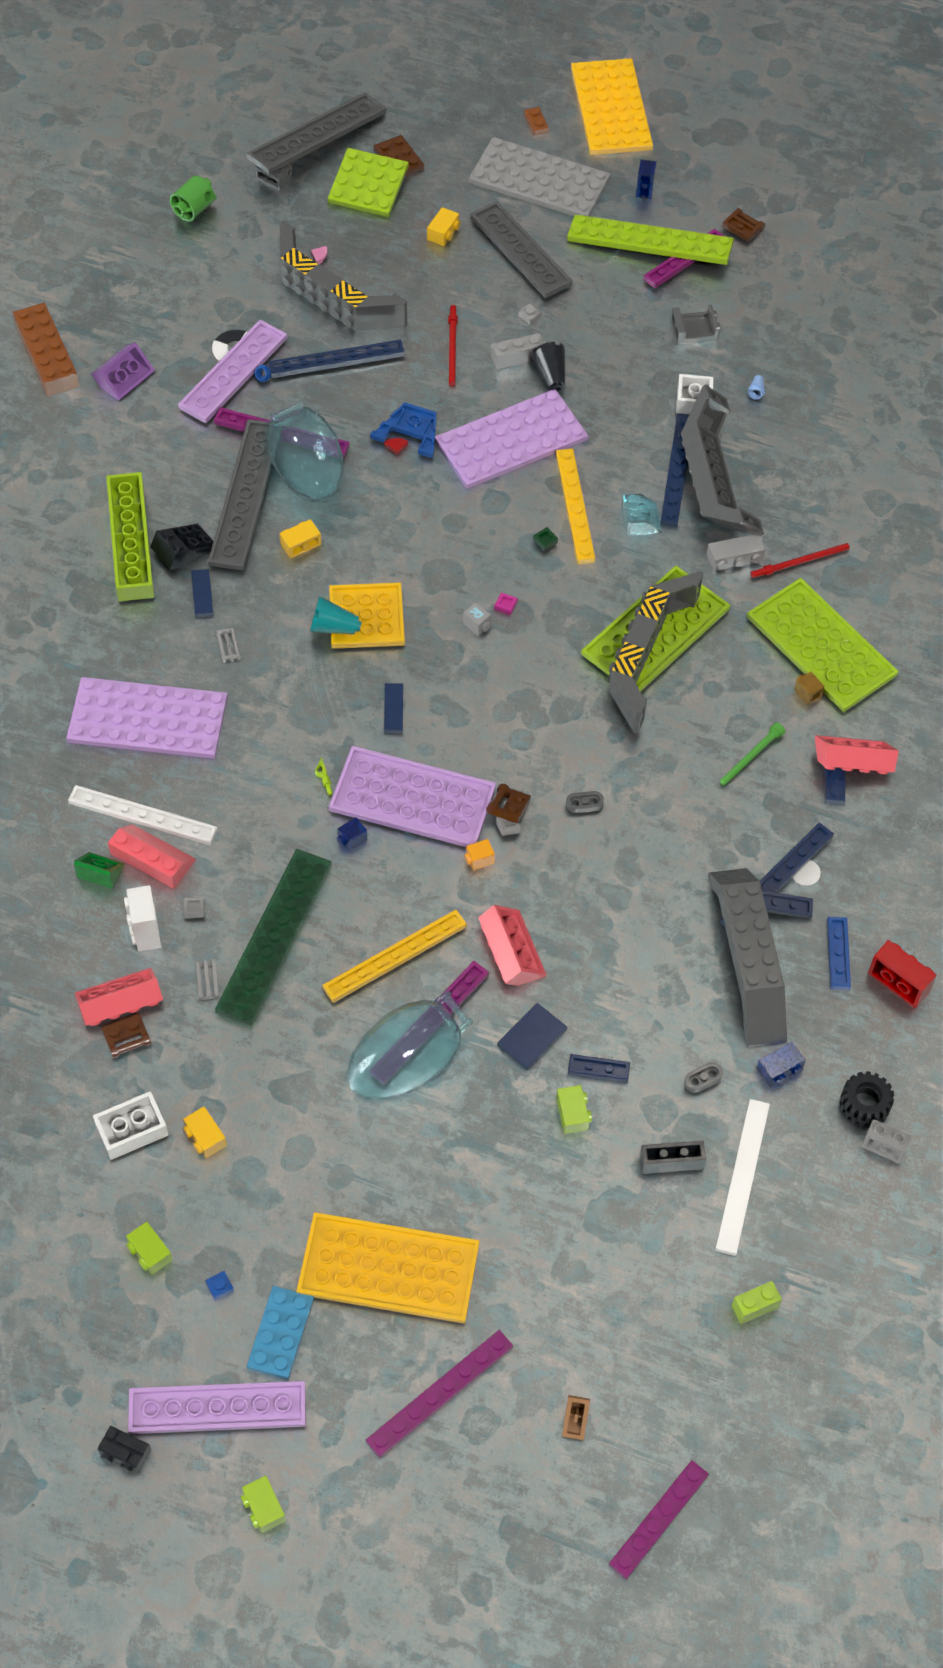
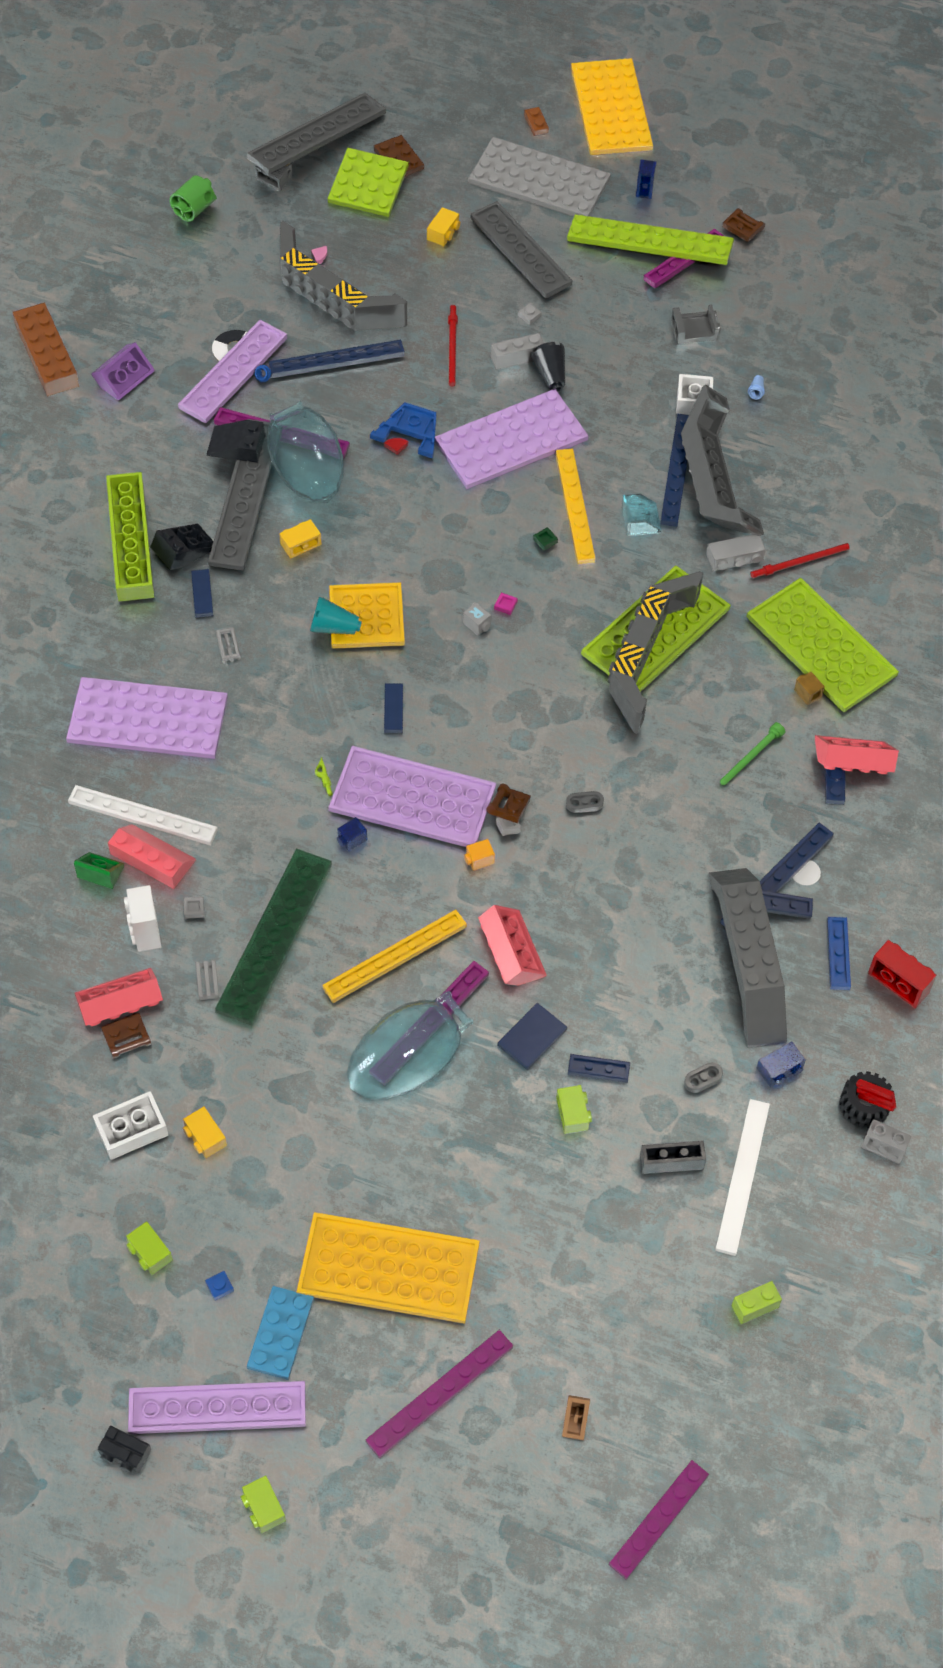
(237, 440): none -> black slope
(876, 1095): none -> red tile

